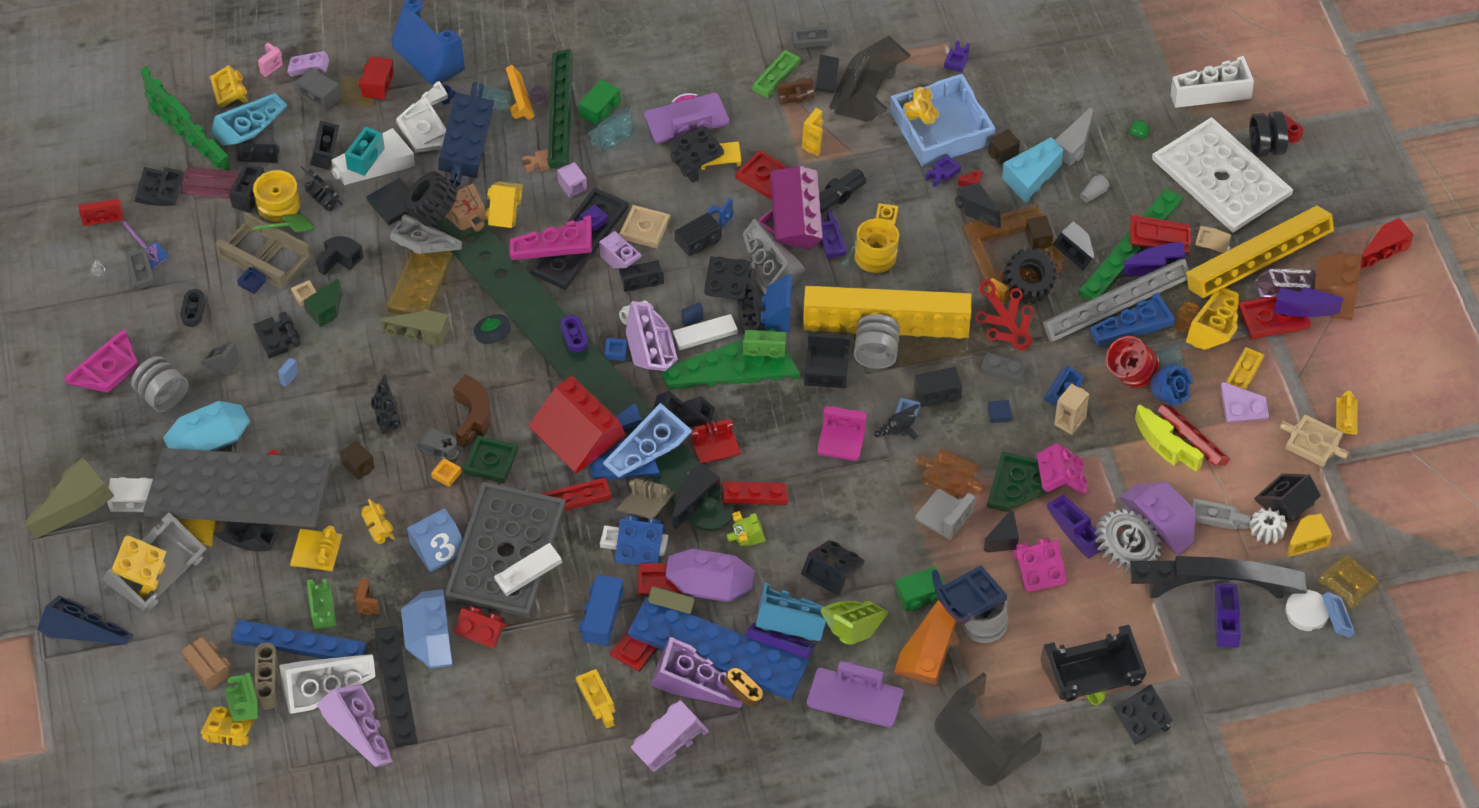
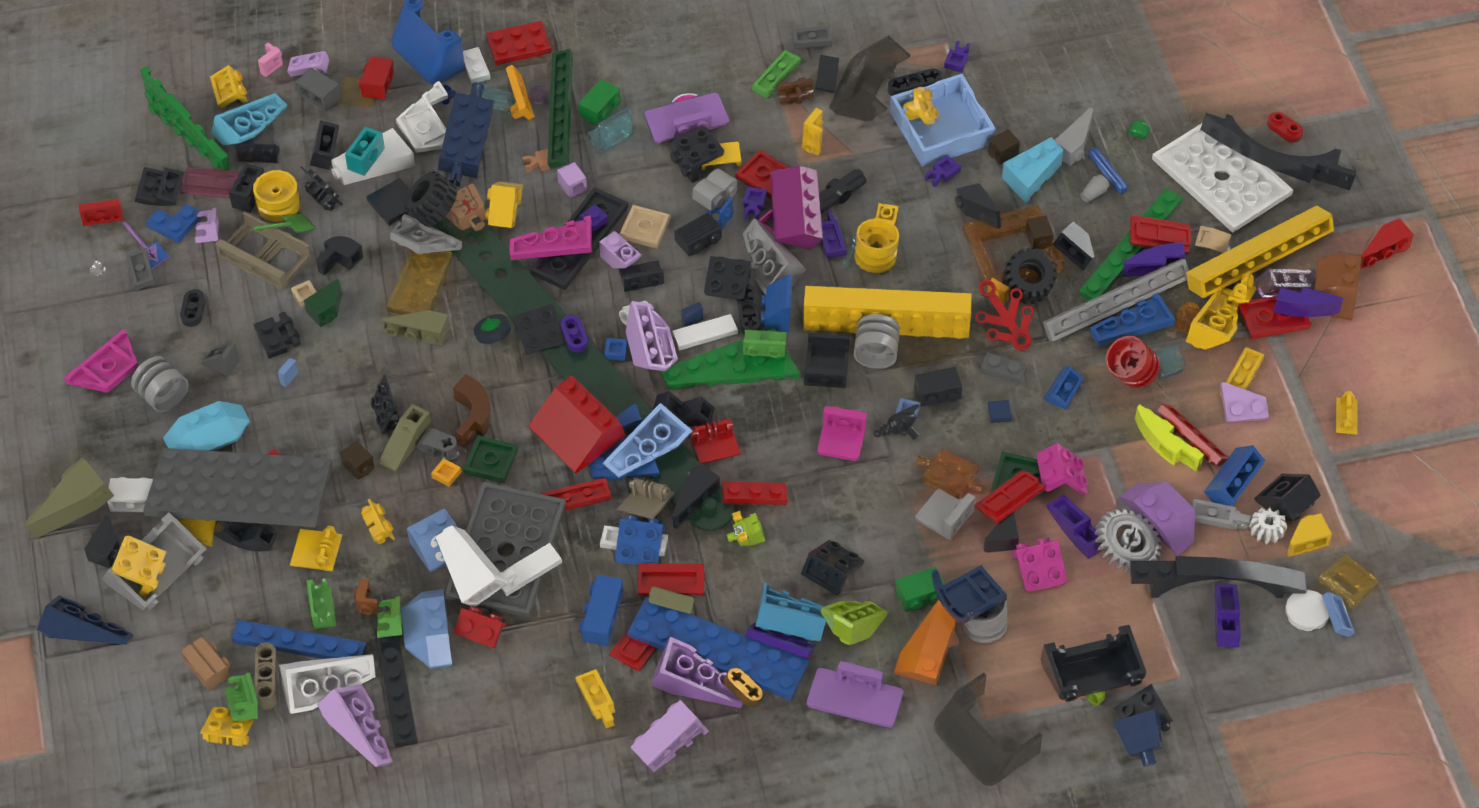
(103, 544): none -> black slope
(174, 227): none -> blue plate
(207, 230): none -> lavender hinge
(251, 280): clear blue plate -> none
(390, 622): none -> bright green hinge
(405, 437): none -> olive slope
(469, 567): none -> white slope
(475, 65): none -> white plate
(518, 42): none -> red plate
(539, 329): none -> black hinge
(709, 575): medium lavender wedge -> none
(715, 189): none -> light grey brick
(754, 201): none -> dark purple plate
(903, 82): none -> black beam
(970, 178): red tile -> none
(1010, 496): none -> red piece
(1071, 409): tan brick -> none
(1108, 171): none -> blue axle
(1141, 735): none -> dark blue torso
(1171, 384): blue cone -> none
(1213, 85): white wedge -> none
(1234, 475): none -> blue brick
(1245, 290): none -> yellow hinge
(1268, 133): black wheel -> none
(1314, 440): tan plate -> none
(1317, 167): none -> black slope

